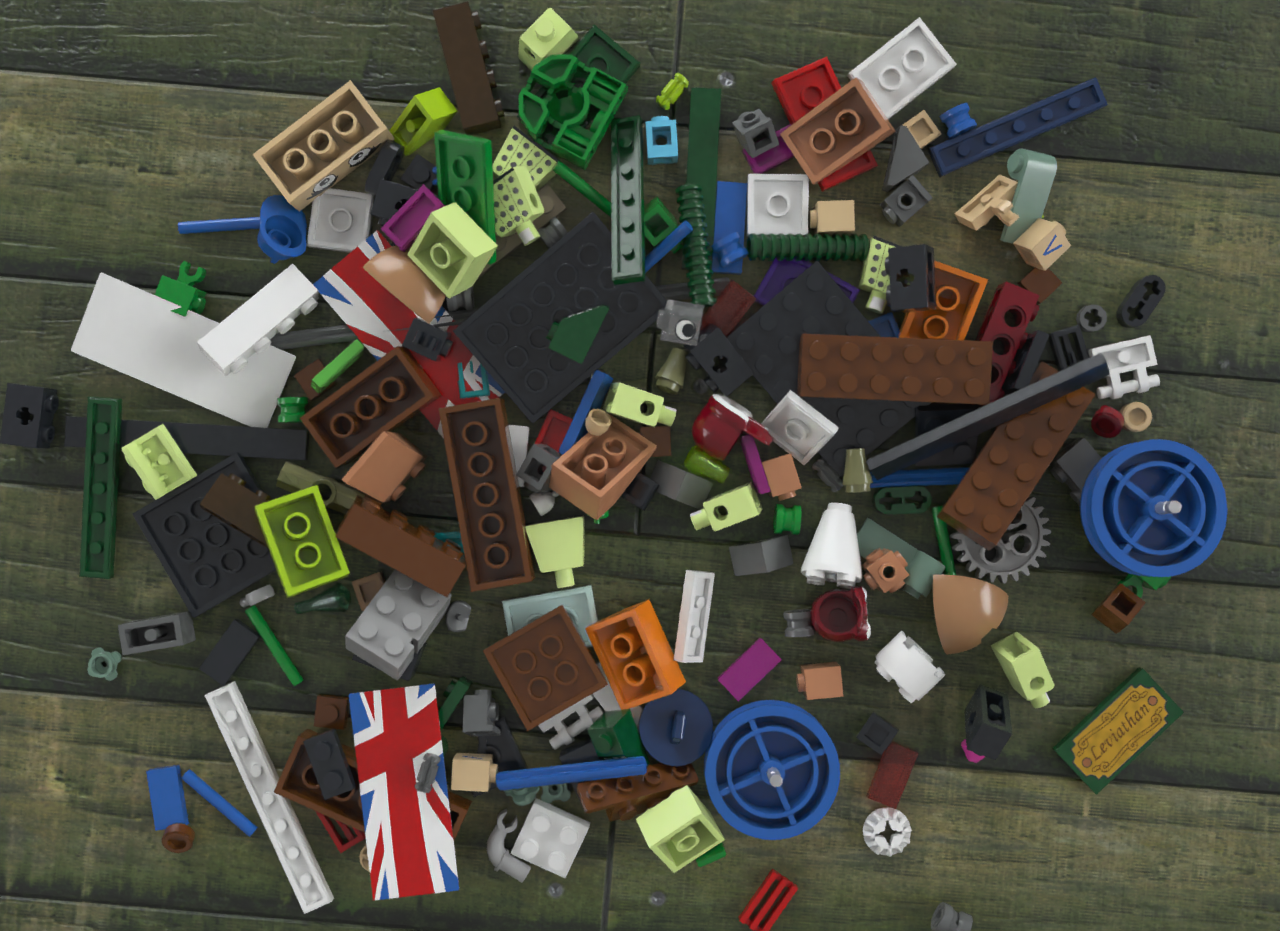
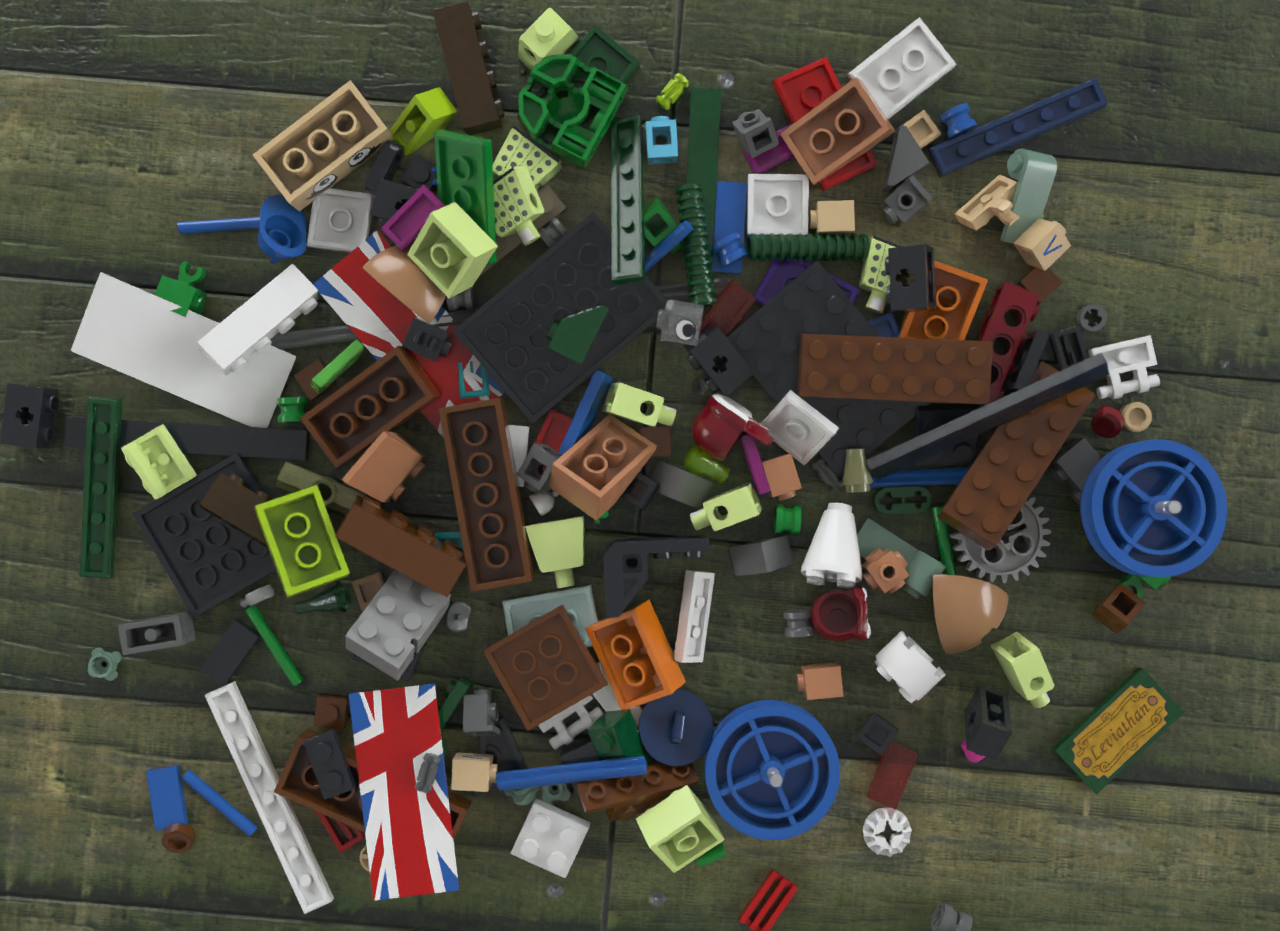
(499, 855): light grey piece -> none
(583, 187): green bar -> none
(597, 422): tan hinge -> none
(624, 580): none -> black bracket
(672, 373): olive cone -> none
(749, 669): magenta tile -> none
(1146, 305): black beam -> none

